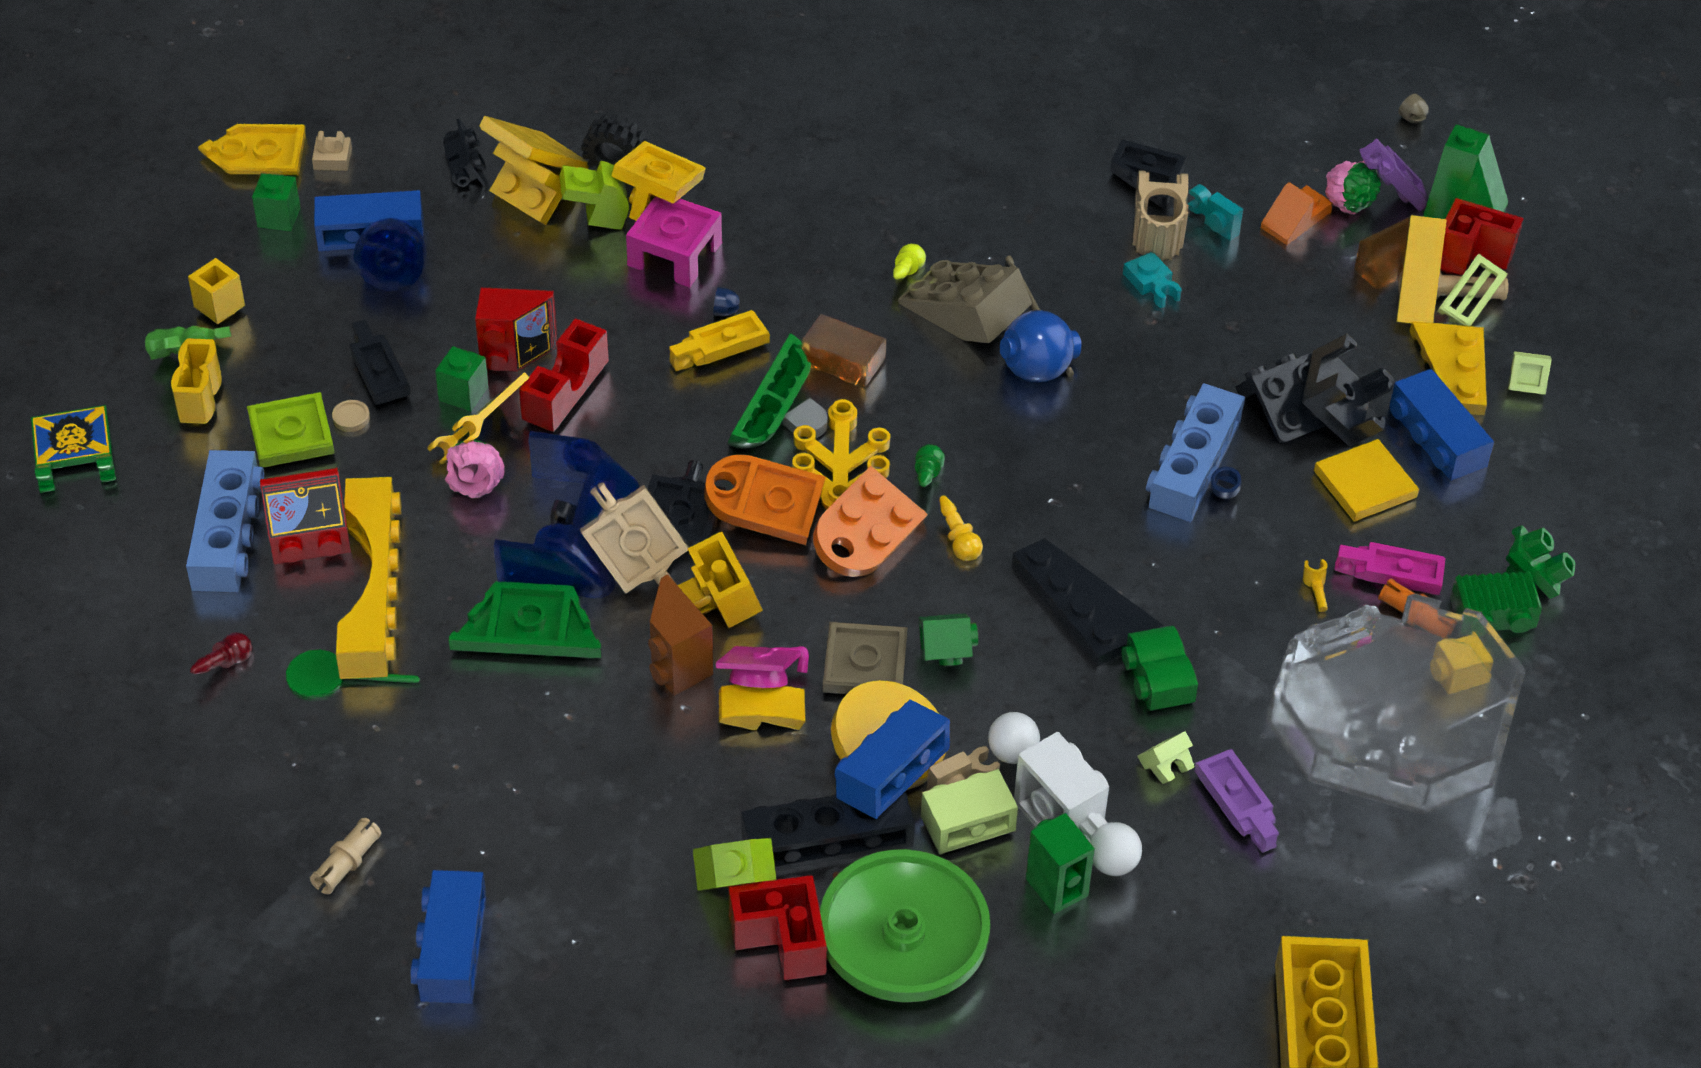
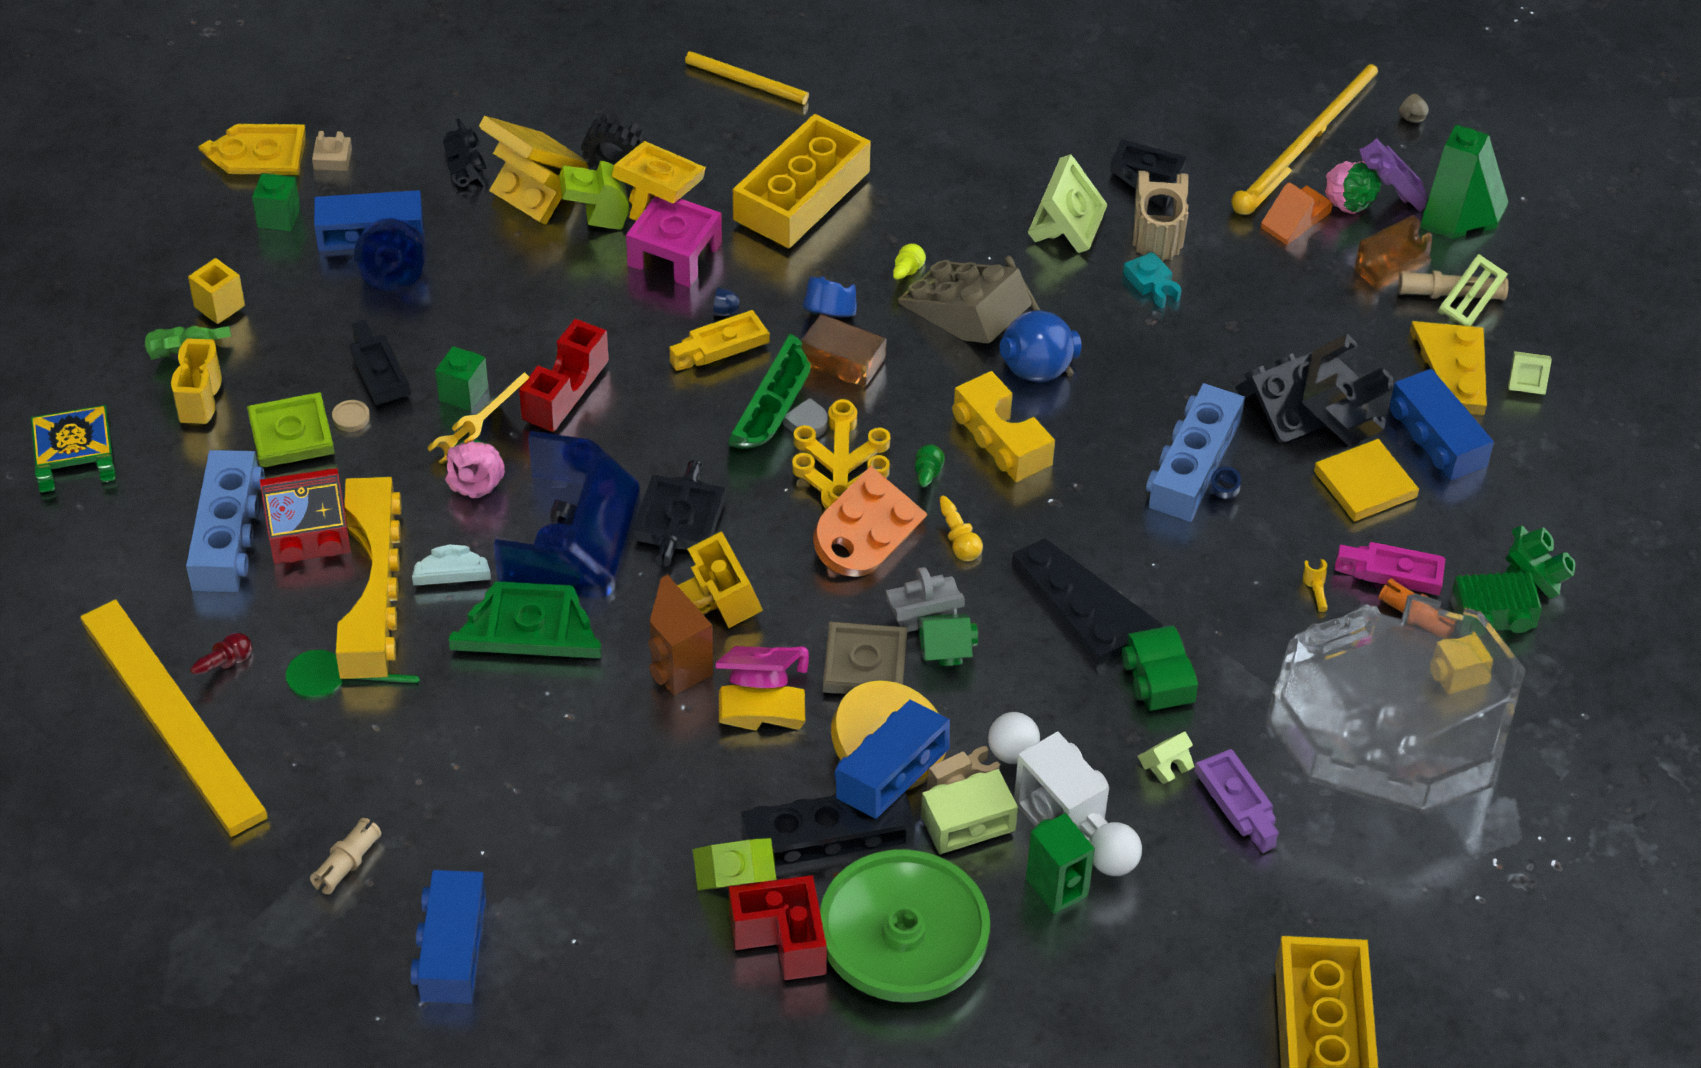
(174, 718): none -> yellow tile
(450, 565): none -> light aqua plate
(515, 327): red slope -> none
(633, 537): tan plate -> none
(747, 78): none -> yellow bar
(764, 496): orange plate -> none
(801, 180): none -> yellow brick
(829, 298): none -> blue hair
(924, 597): none -> light grey hips
(1016, 447): none -> yellow arch
(1069, 207): none -> yellowish green bracket
(1219, 212): teal plate -> none
(1247, 201): none -> yellow bar
(1421, 269): yellow tile -> none
(1475, 231): red brick -> none

